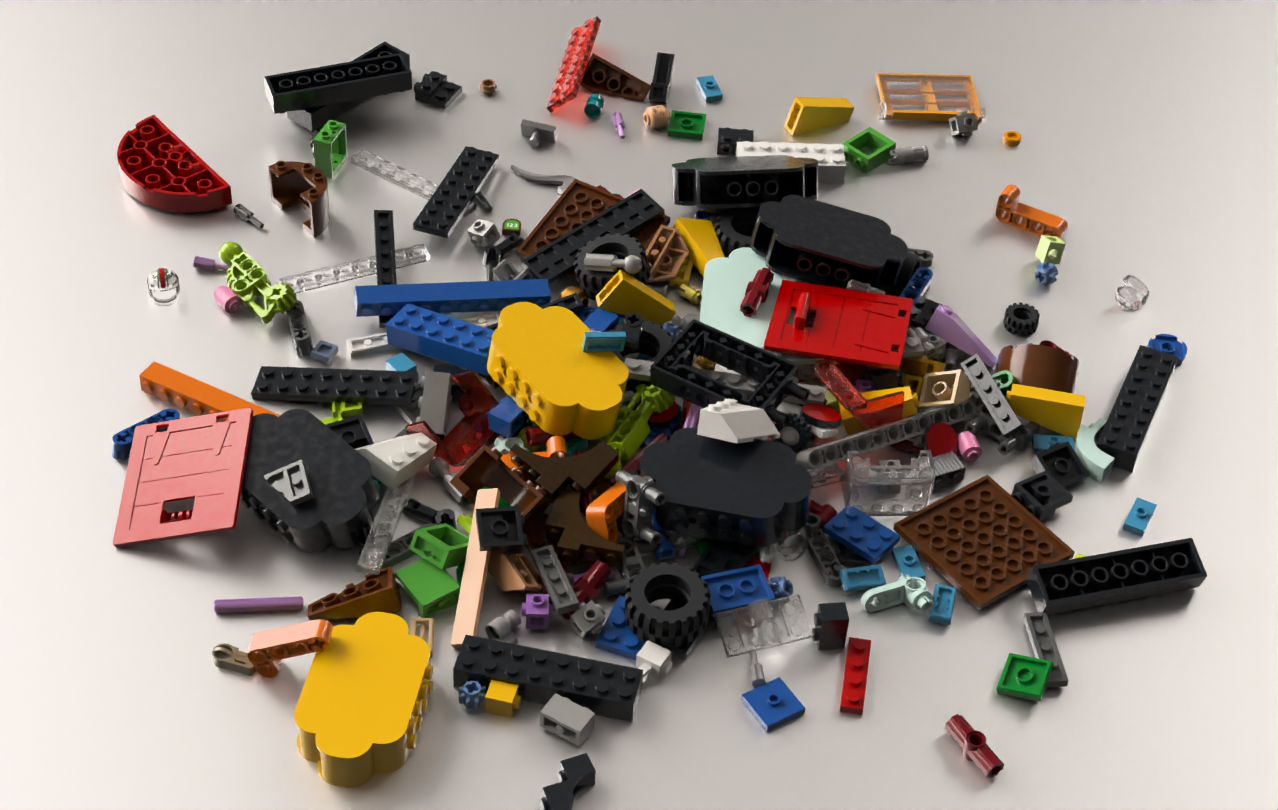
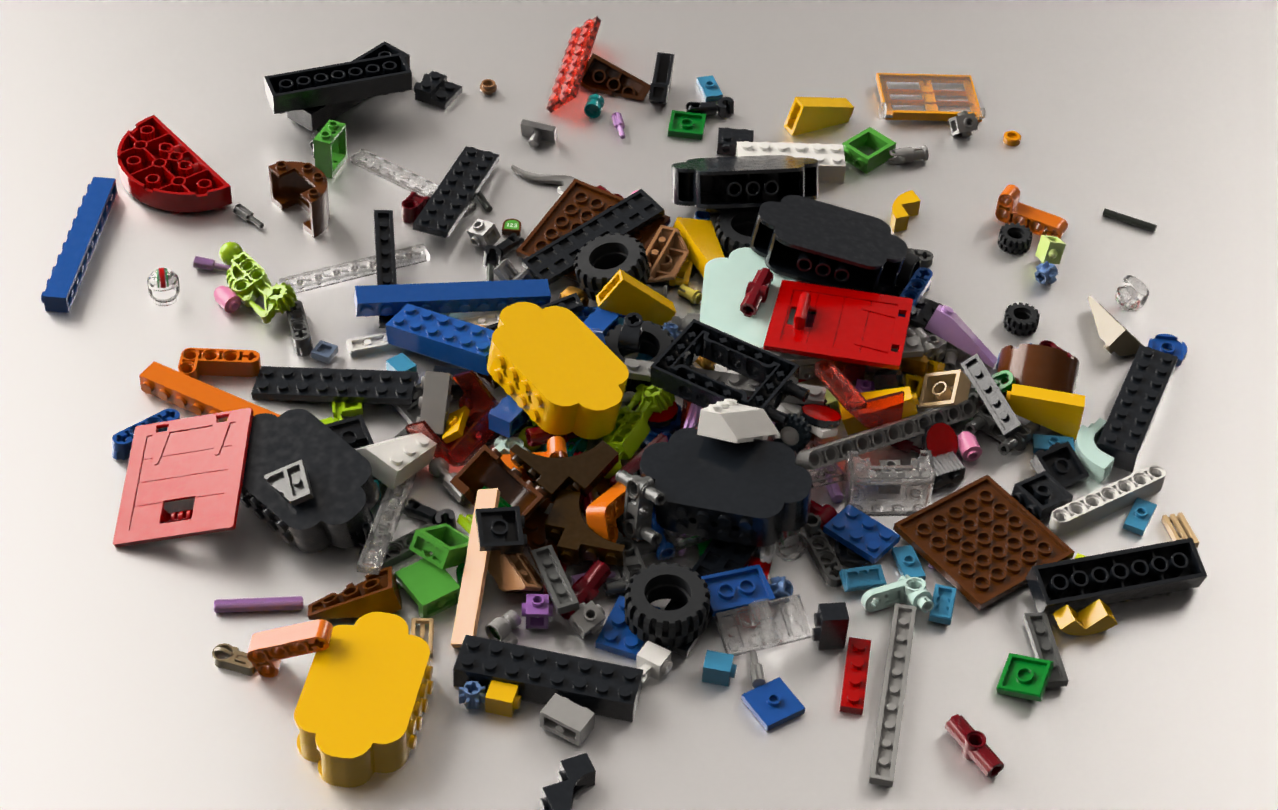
(79, 245): none -> blue brick
(219, 362): none -> orange beam
(413, 206): none -> dark red piece
(455, 424): none -> yellow plate
(603, 262): light grey piece -> none
(603, 341): dark azure plate -> none
(656, 117): light nougat head -> none
(718, 668): none -> dark azure brick
(724, 105): none -> black piece
(835, 493): none -> lavender axle
(855, 285): light grey axle -> none
(892, 696): none -> light grey plate
(903, 208): none -> yellow brick
(1015, 238): none -> black tyre
(1089, 621): none -> yellow brick
(1106, 500): none -> white beam
(1114, 334): none -> wedge
(1130, 220): none -> pearl dark grey bar
(1182, 526): none -> tan tile

